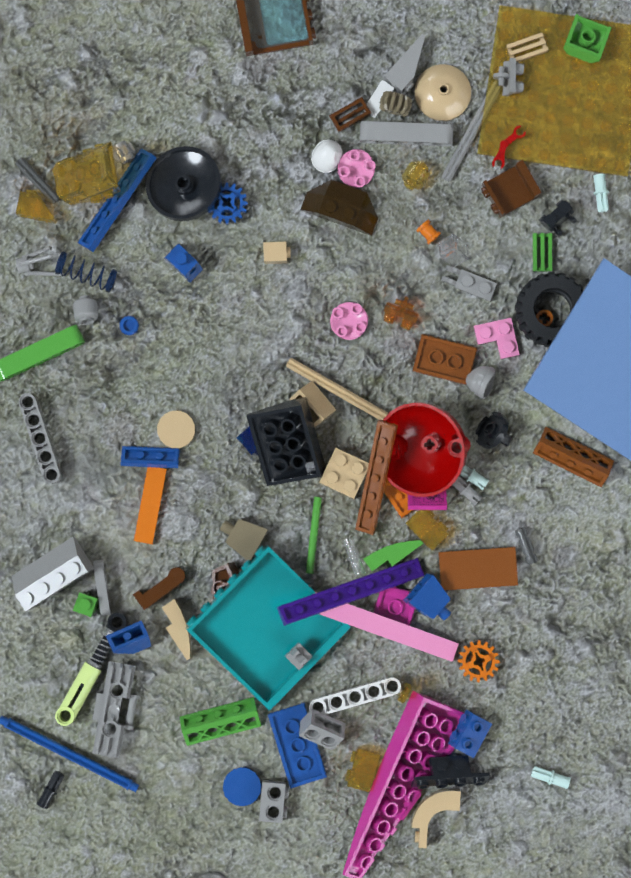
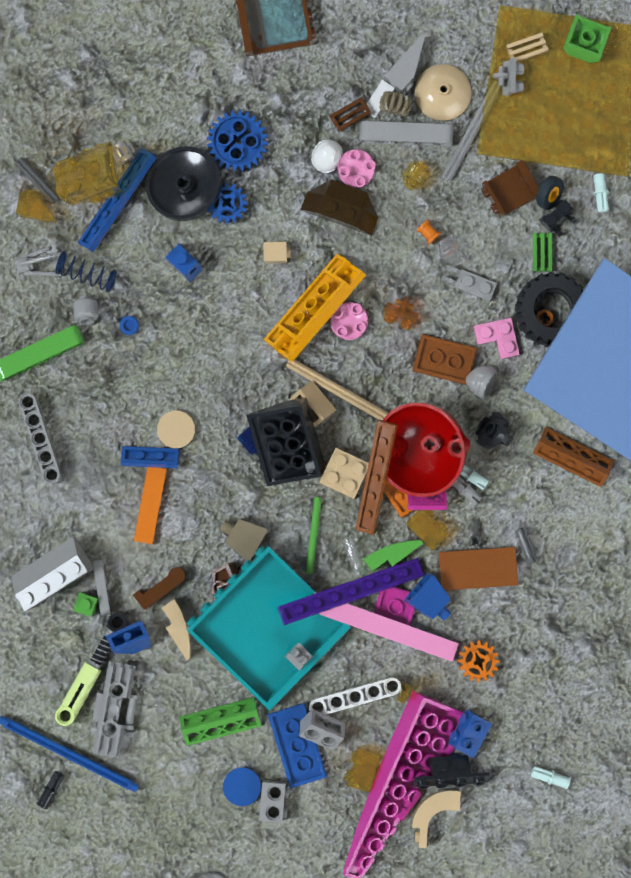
(226, 128): none -> blue gear
(314, 307): none -> light orange slope
(475, 537): none -> dark grey hand
(504, 144): red piece -> none
(550, 192): none -> black bush

